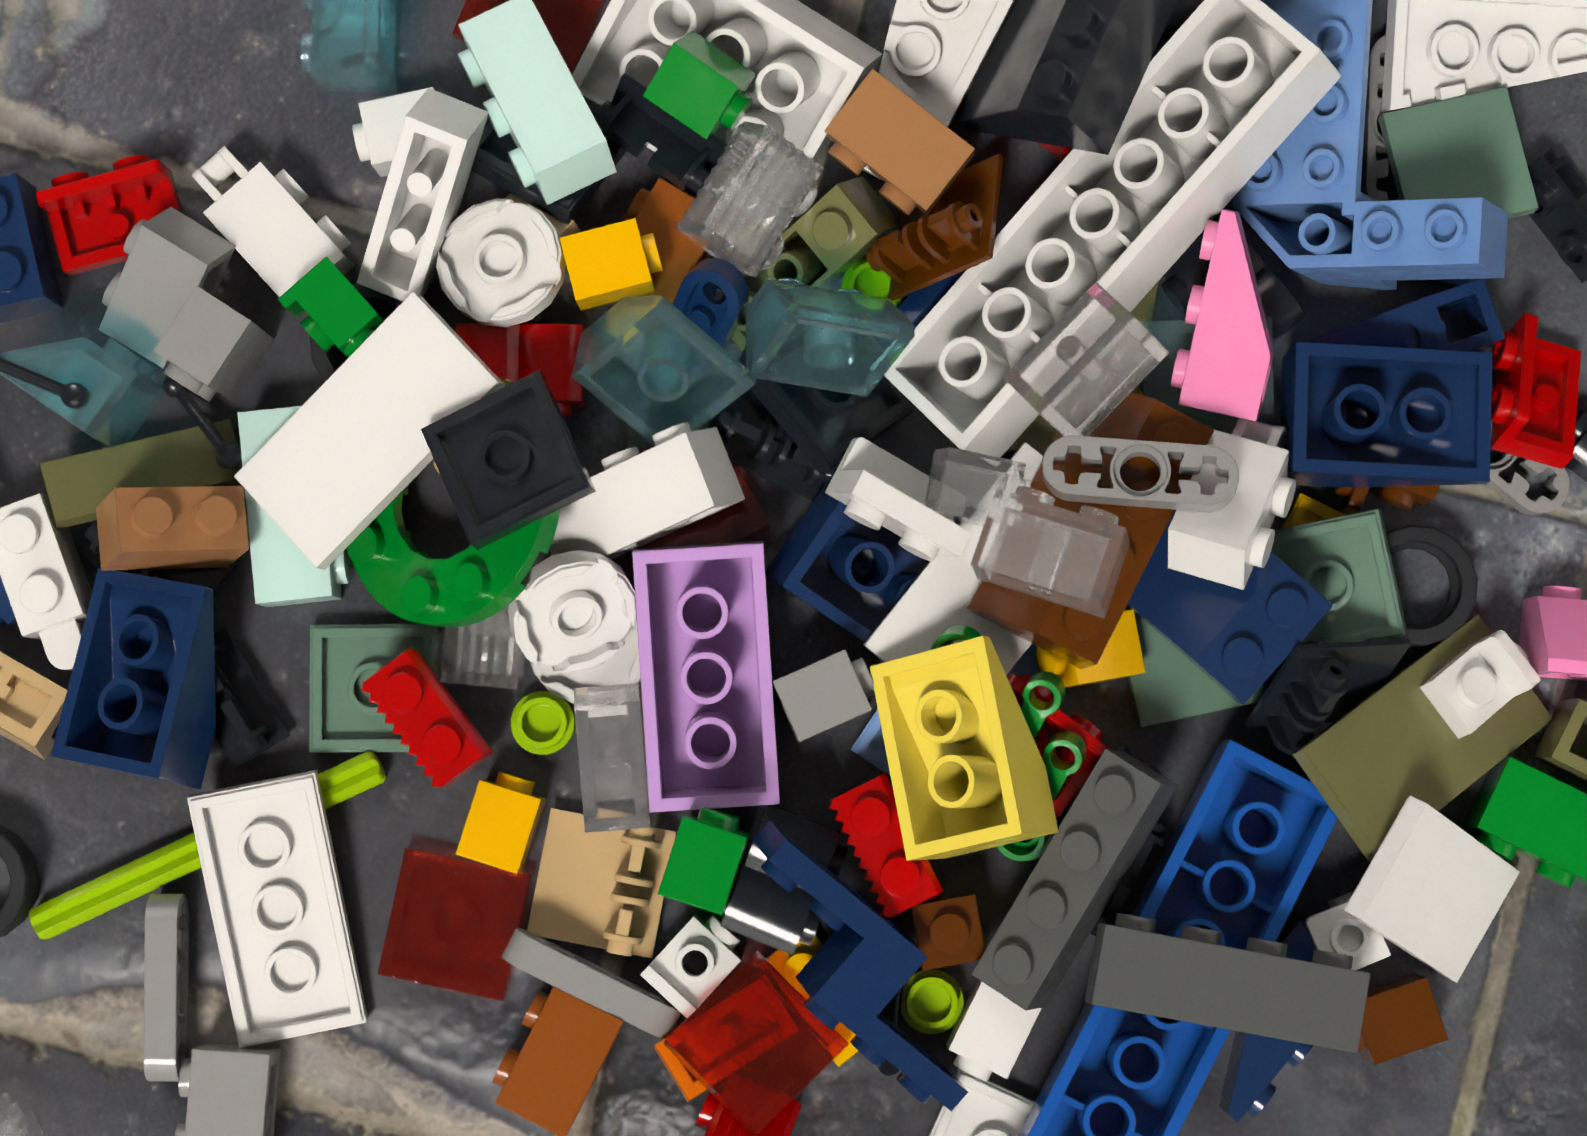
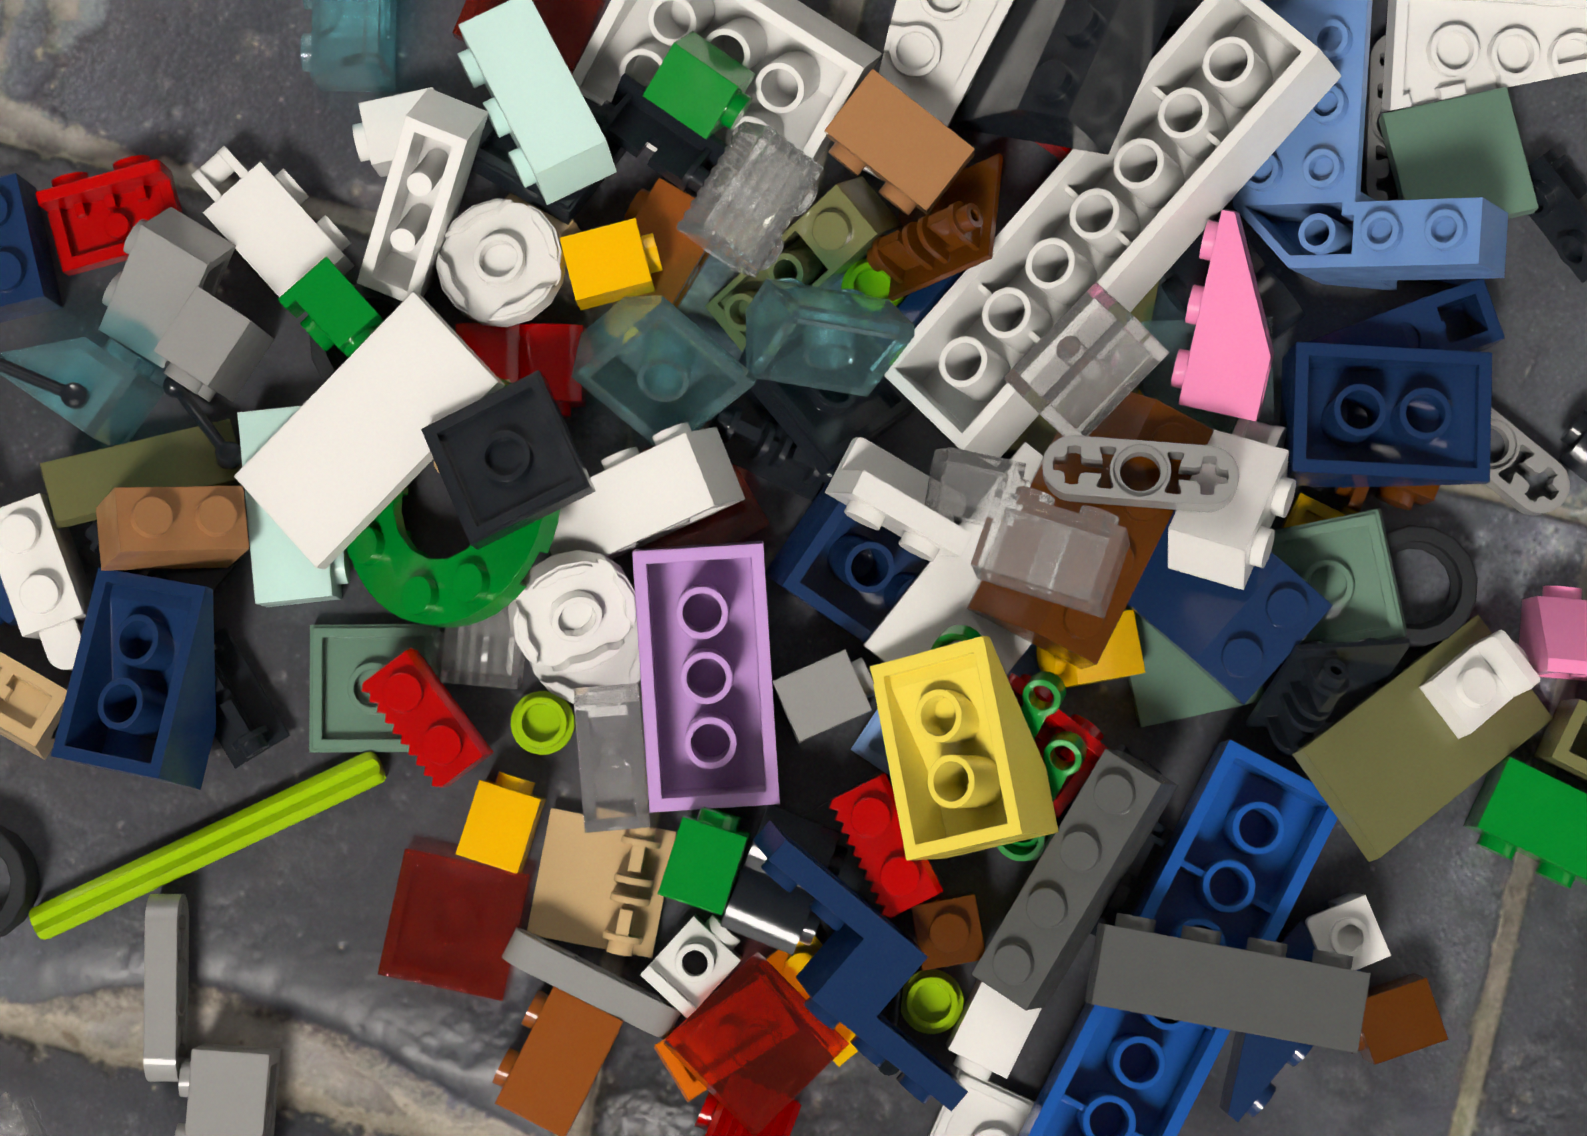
(277, 908): white tile -> none
(706, 305): dark blue plate -> none
(1432, 889): white tile -> none
(1534, 396): red bracket -> none

